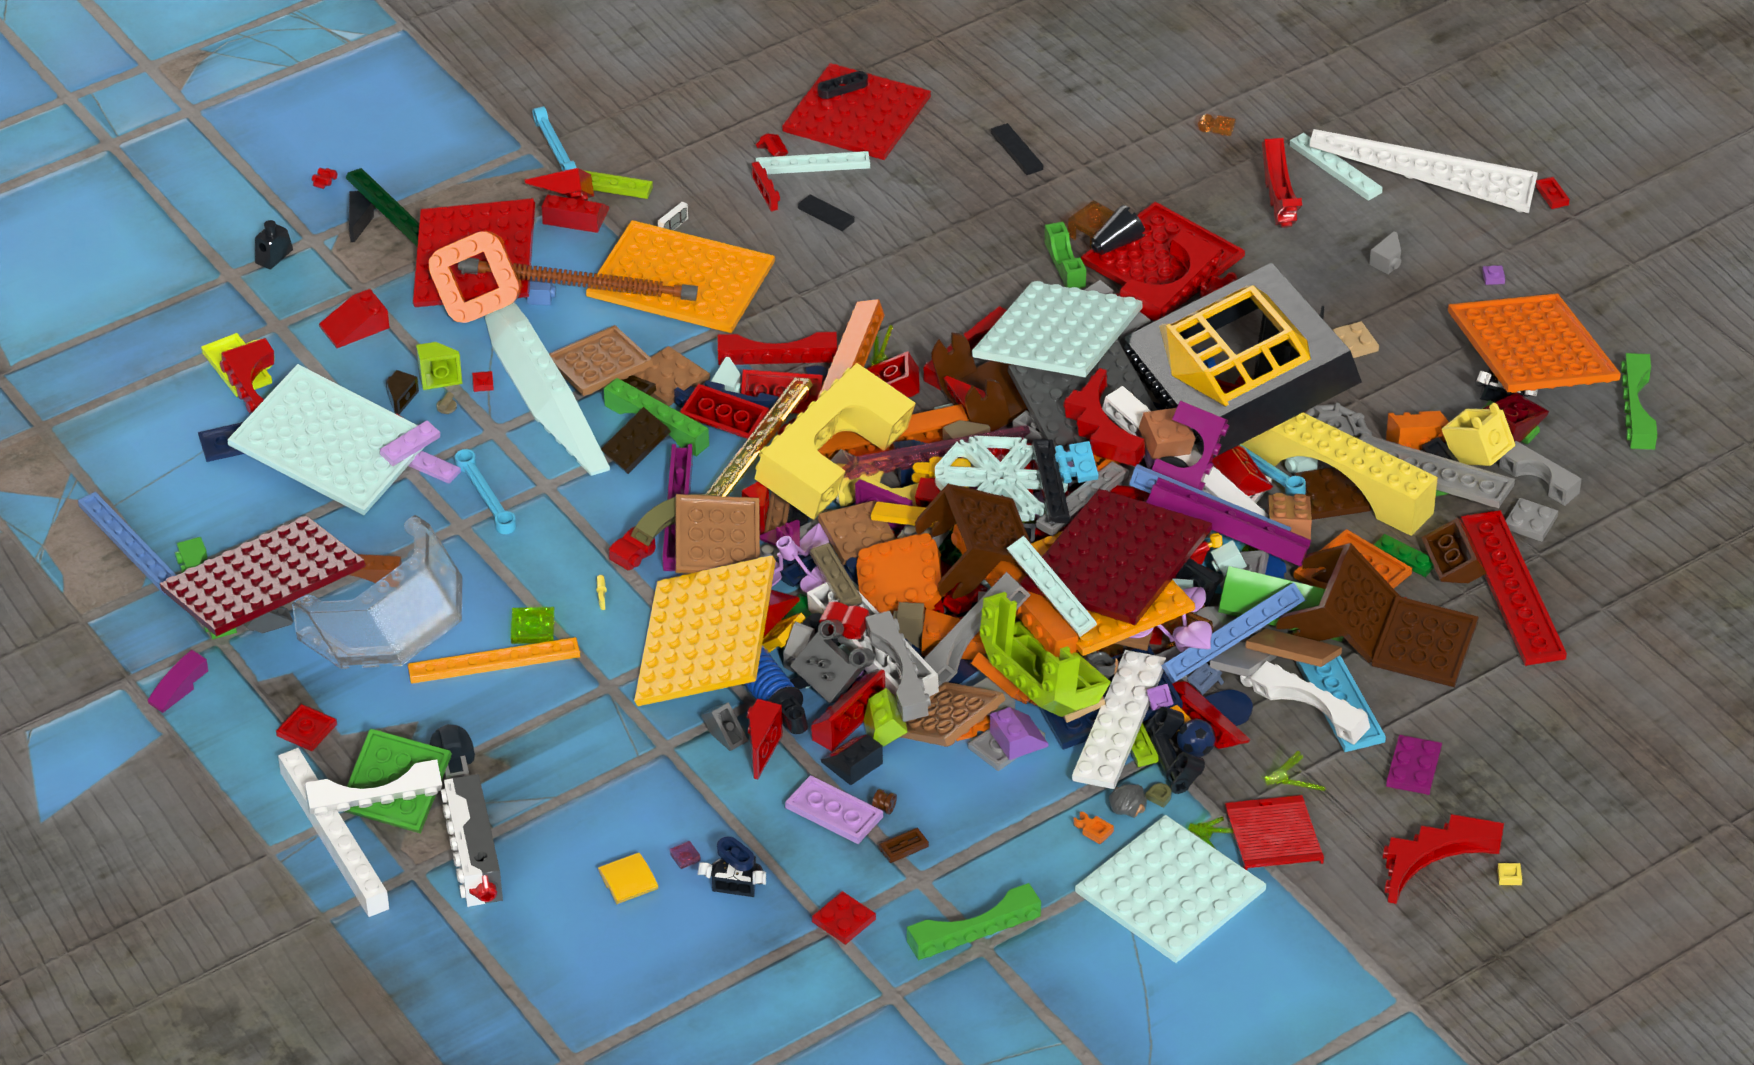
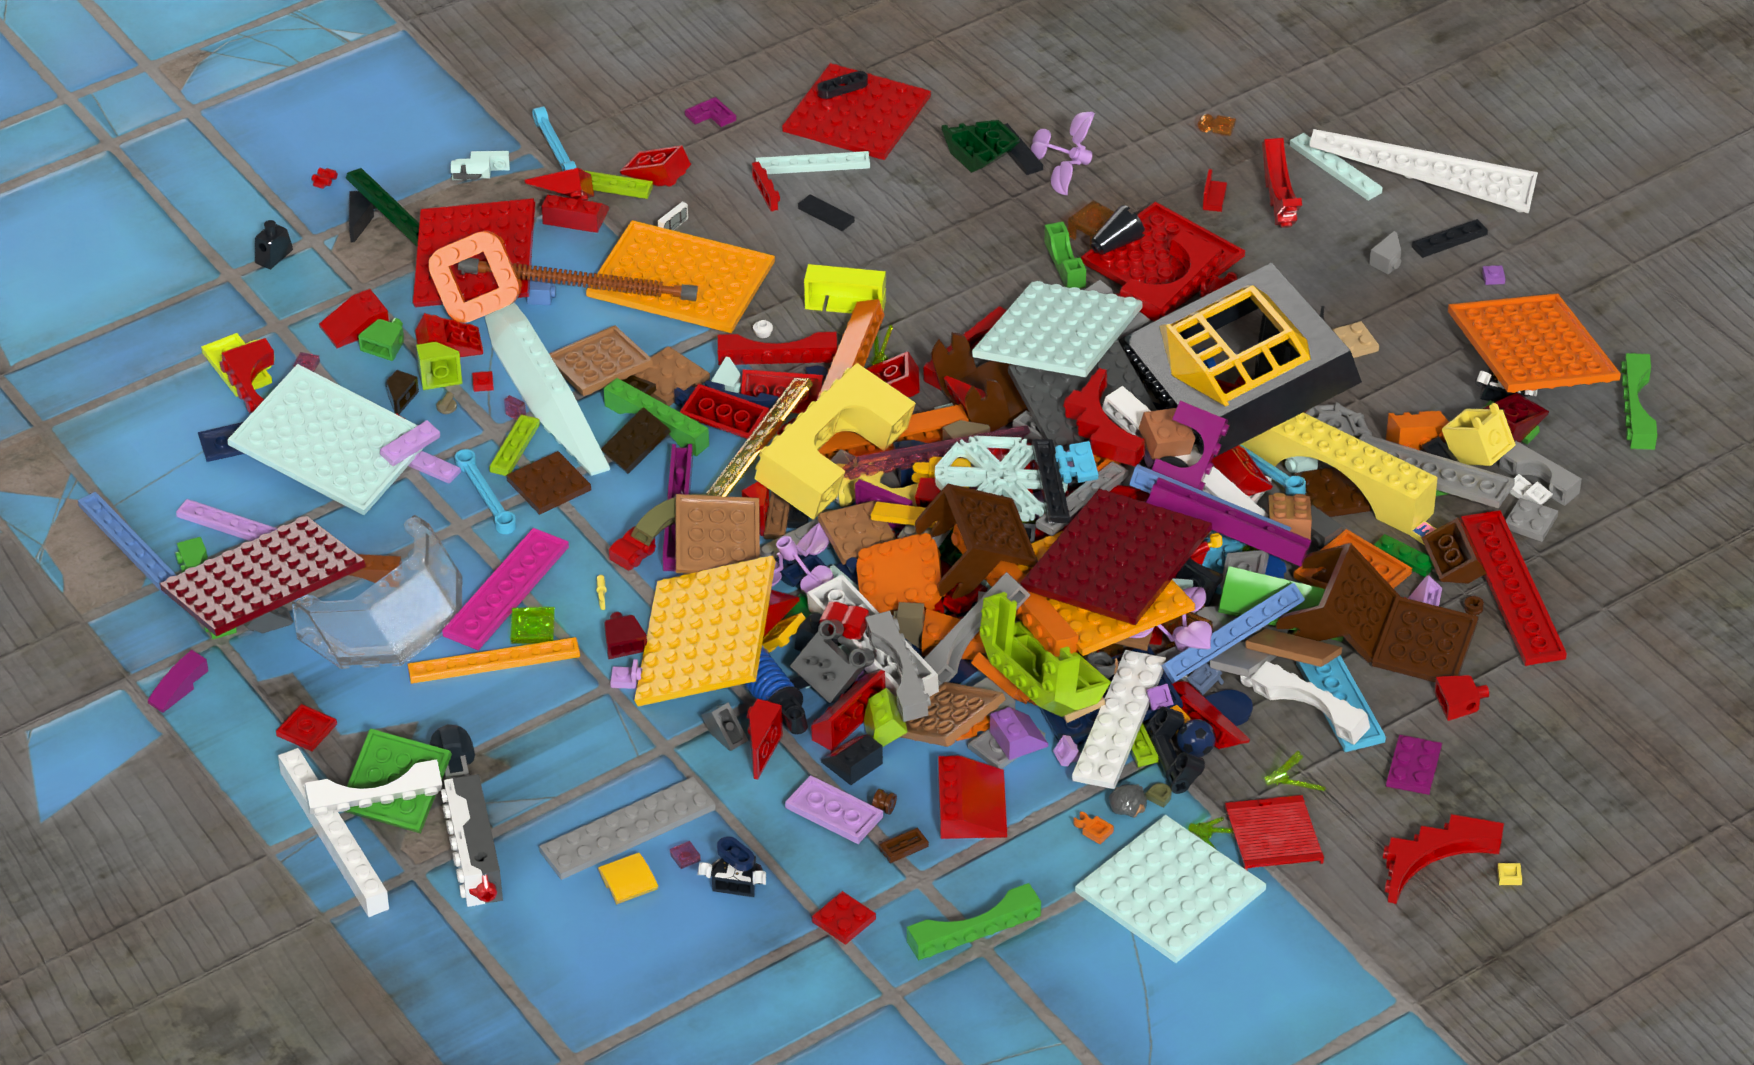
(222, 520): none -> lavender tile
(308, 361): none -> clear pink plate
(382, 338): none -> bright green torso
(450, 333): none -> red slope
(480, 165): none -> light aqua plate
(505, 589): none -> dark pink plate
(514, 407): none -> clear pink plate
(514, 445): none -> lime plate
(548, 482): none -> reddish brown plate
(624, 636): none -> dark red torso
(626, 676): none -> lavender bracket
(627, 828): none -> light grey plate
(658, 165): none -> red slope
(711, 109): none -> magenta tile
(762, 329): none -> white plate
(773, 144): red bracket -> none
(789, 529): magenta piece -> none
(797, 641): light grey slope -> none
(835, 575): dark tan tile -> none
(843, 287): none -> neon yellow piece
(971, 799): none -> red slope
(980, 143): none -> dark green wedge
(1051, 586): light aqua tile -> none
(1062, 174): none -> lavender plant
(1066, 751): none -> lavender tile
(1214, 194): none -> red panel
(1227, 556): light aqua brick -> none
(1323, 528): none -> dark grey slope
(1421, 530): none -> tile
(1427, 592): none -> lavender slope
(1449, 238): none -> black tile
(1459, 695): none -> red torso
(1475, 601): none -> reddish brown bush
(1534, 493): none -> white slope
(1552, 192): red plate -> none

